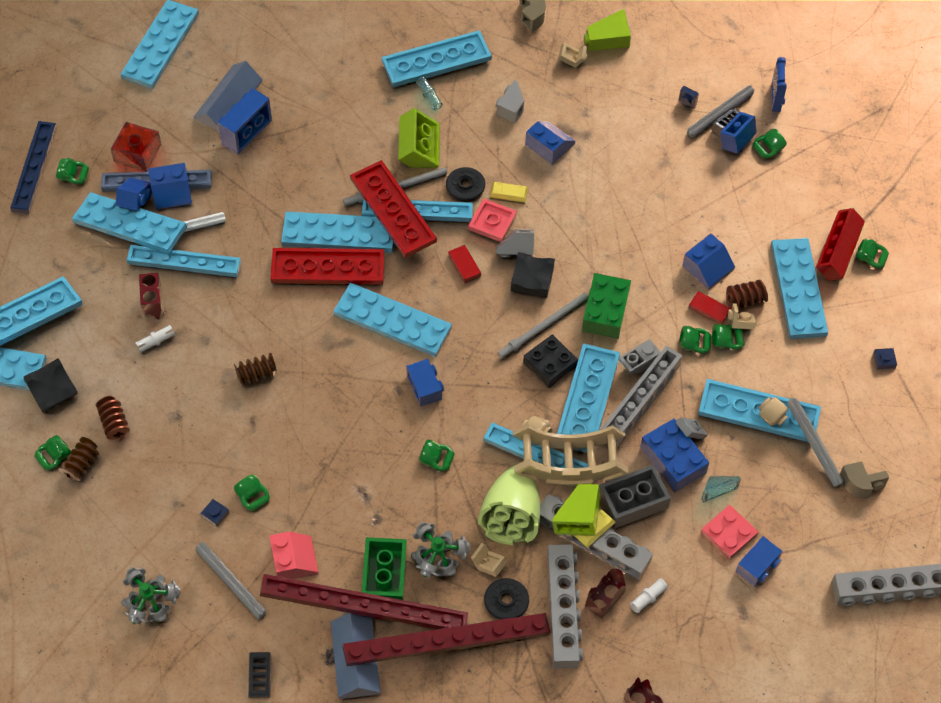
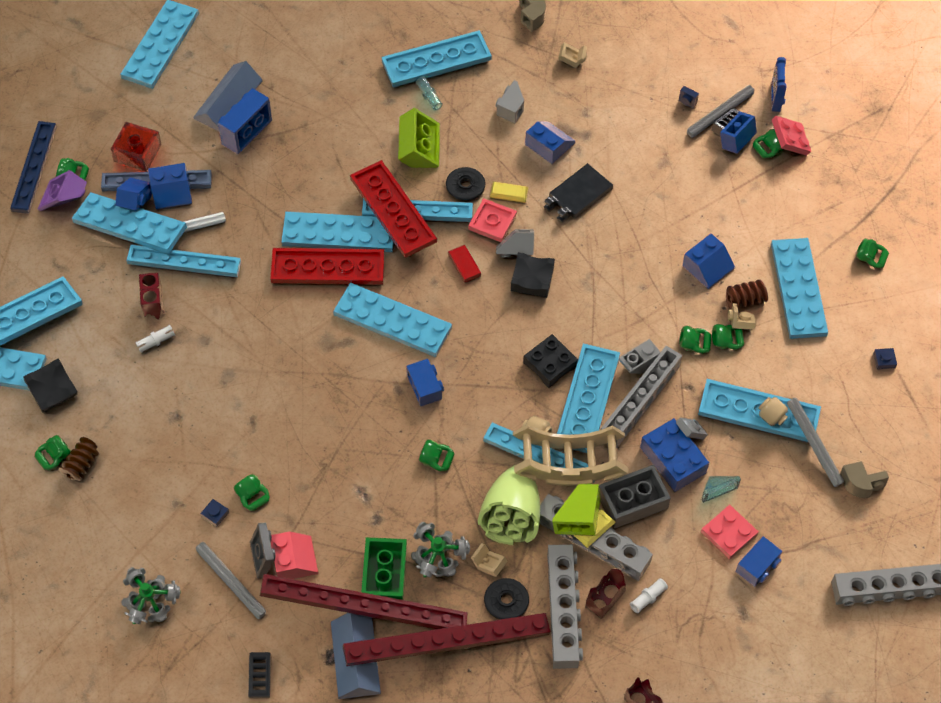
(62, 190): none -> medium lavender slope
(112, 418): copper piece -> none
(255, 369): reddish brown piece -> none
(261, 550): none -> dark grey plate
(405, 183): light grey bar -> none
(515, 344): light grey bar -> none
(578, 193): none -> black tile
(606, 305): green brick -> none
(608, 33): lime slope -> none
(709, 307): red tile -> none
(791, 135): none -> coral plate
(840, 244): red brick -> none

